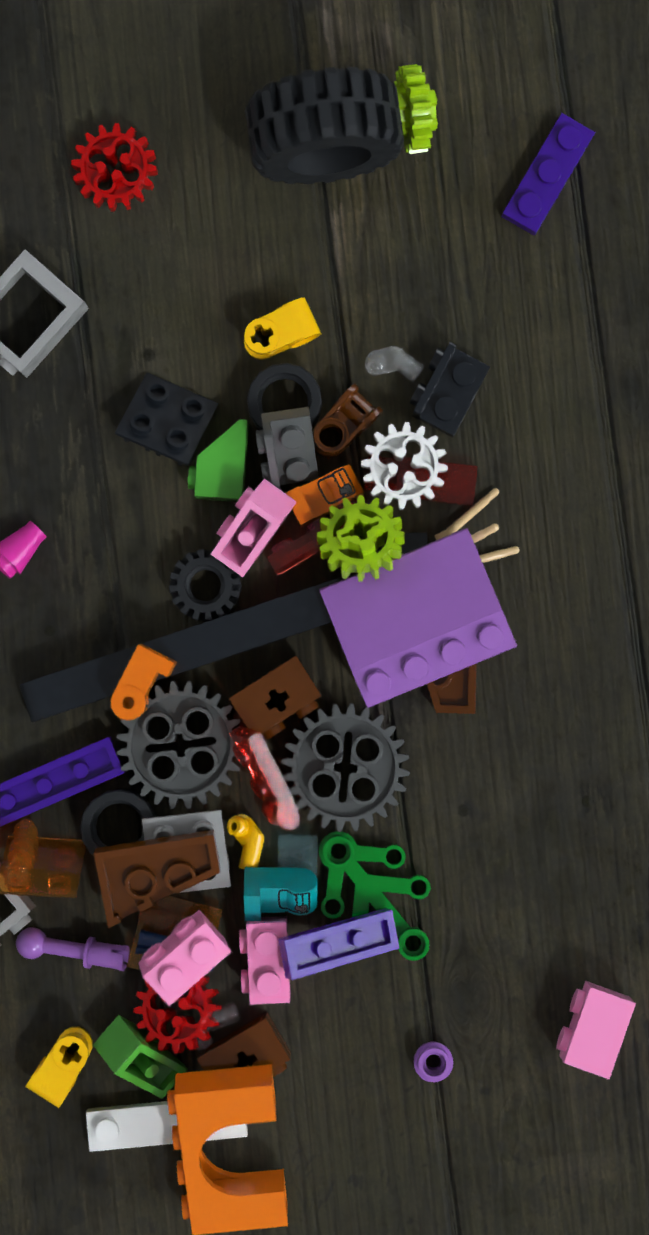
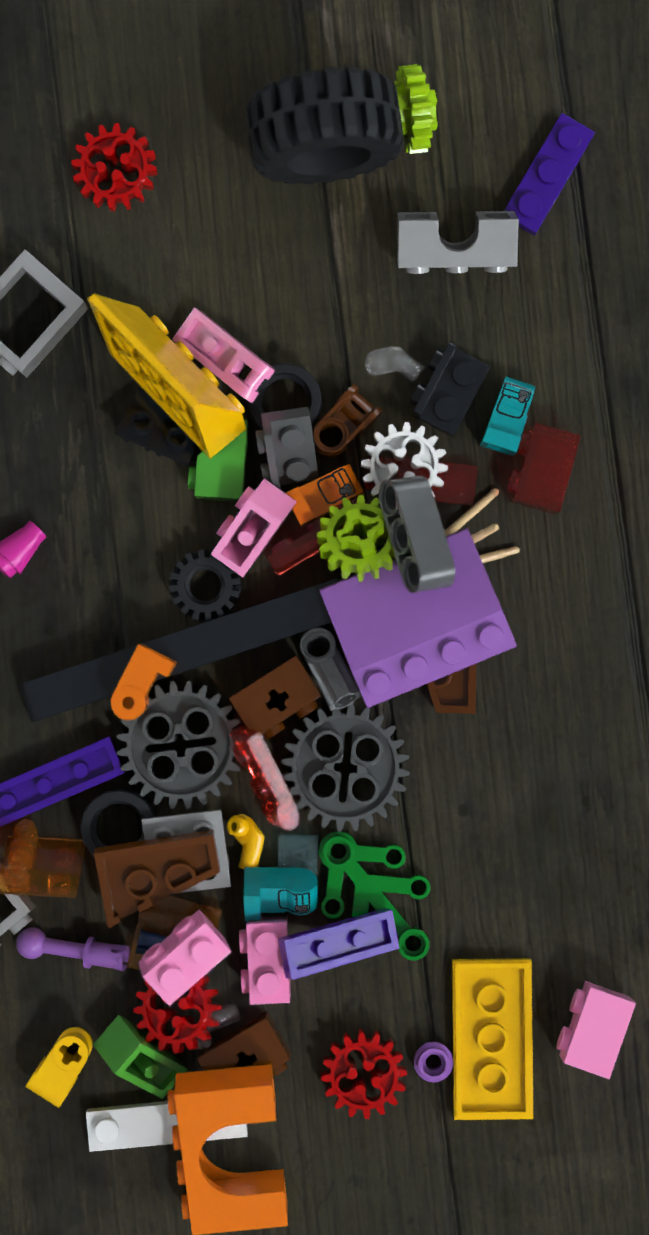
(169, 375): none -> yellow slope
(223, 354): none -> bright pink plate
(287, 326): yellow piece -> none
(329, 670): none -> dark grey piece
(385, 1080): none -> red gear
(416, 534): none -> dark grey beam
(490, 245): none -> light grey arch
(492, 1039): none -> yellow tile
(508, 417): none -> teal leg
(544, 468): none -> clear red brick

